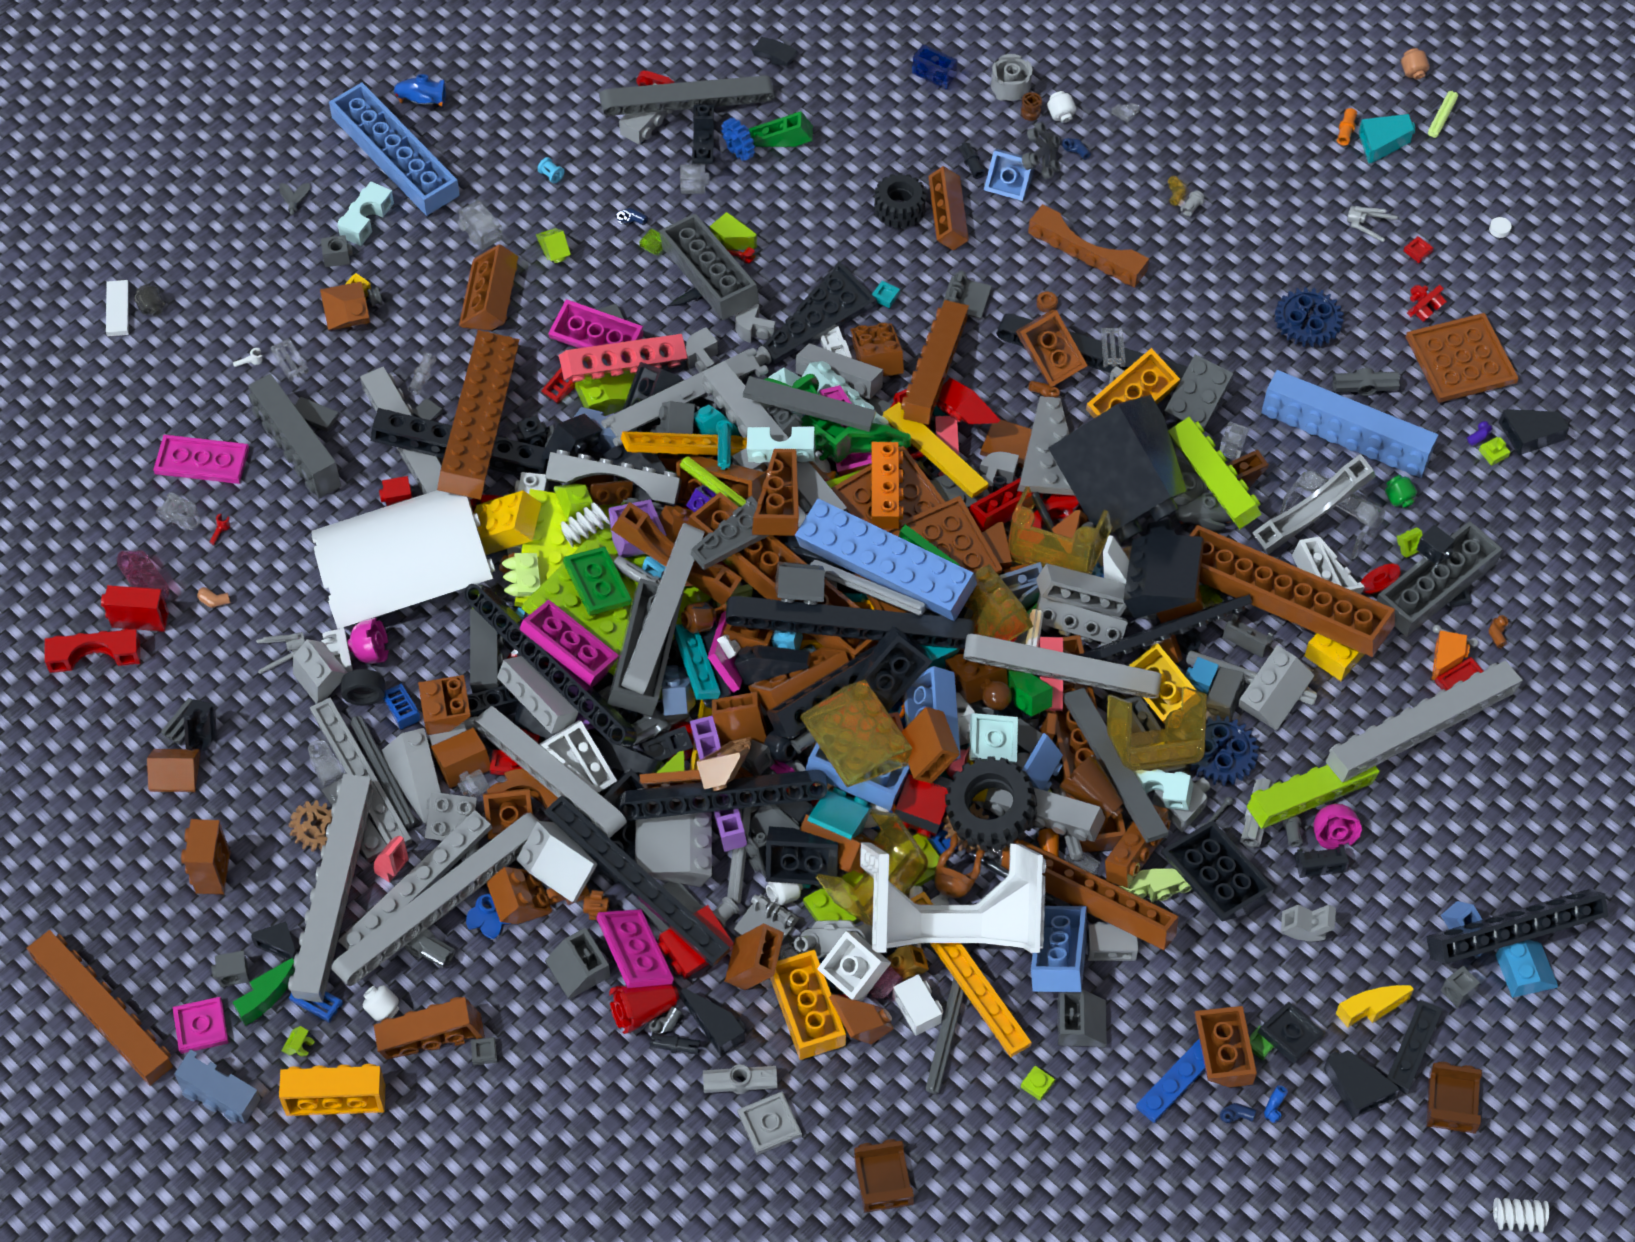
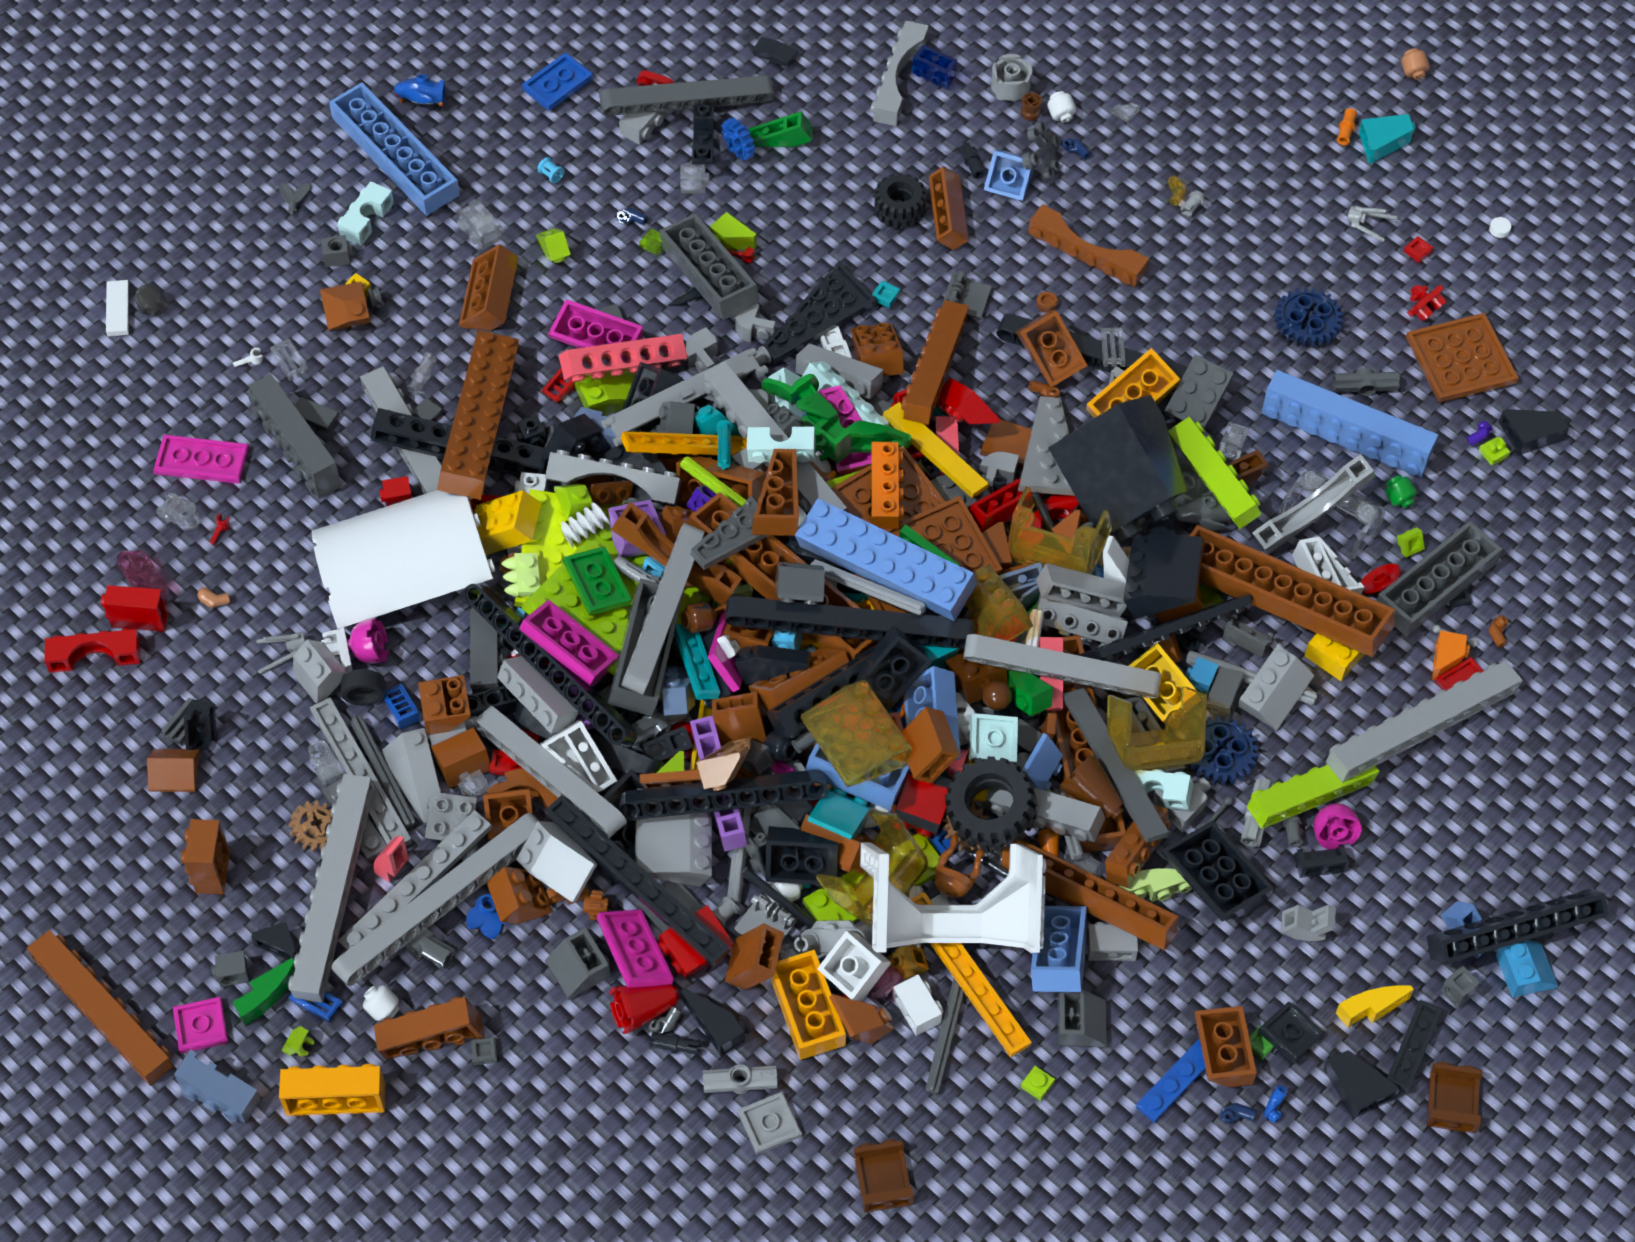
(557, 81): none -> blue plate
(777, 897): none -> black bar
(809, 403): dark grey tile -> none
(889, 101): none -> light grey arch
(1436, 545): black brick -> none
(1442, 114): yellowish green axle -> none
(1520, 1214): white piece -> none

